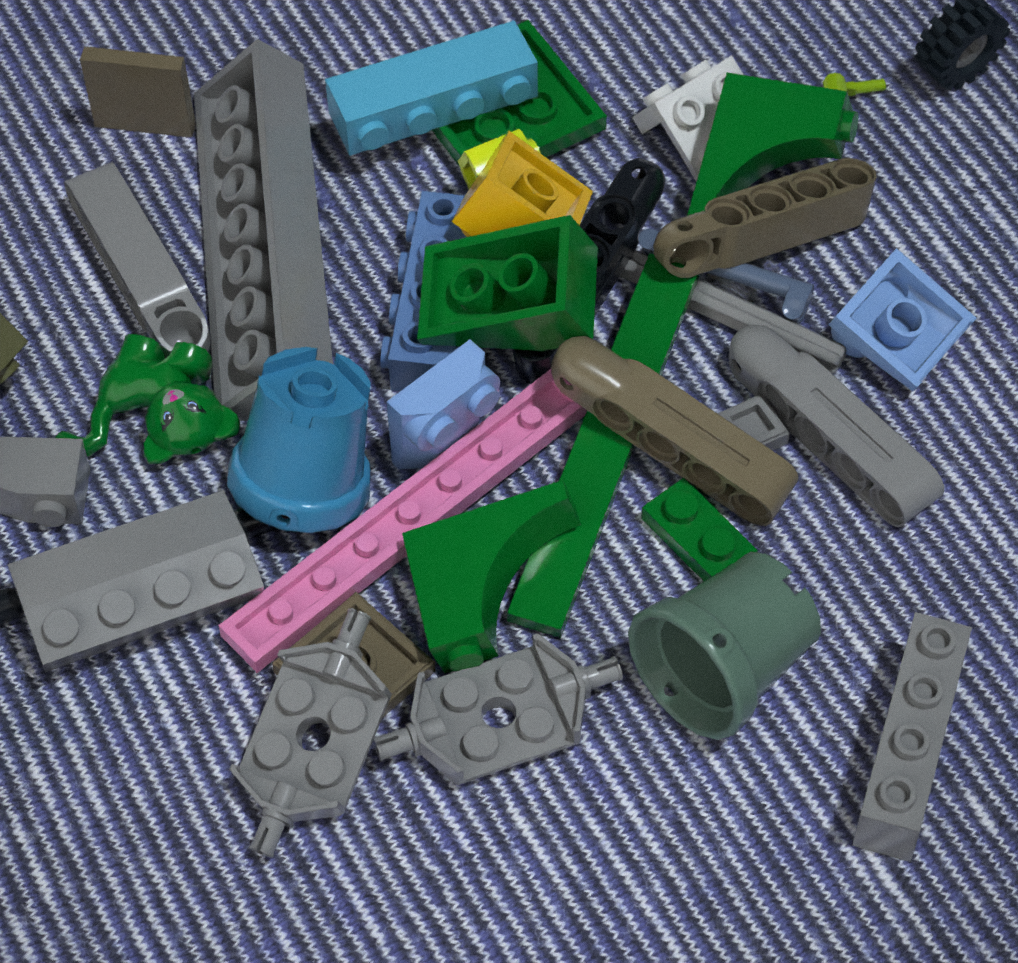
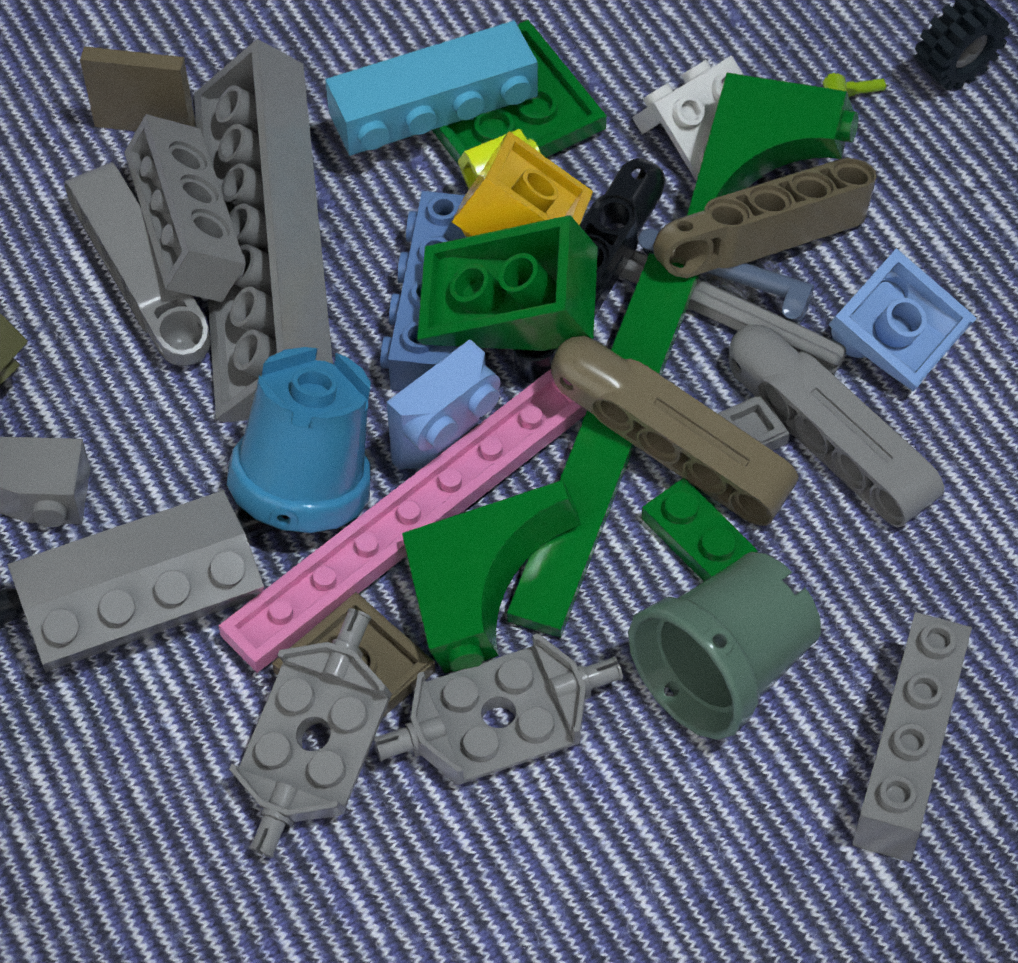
(180, 413): green animal -> none
(184, 209): none -> light grey brick

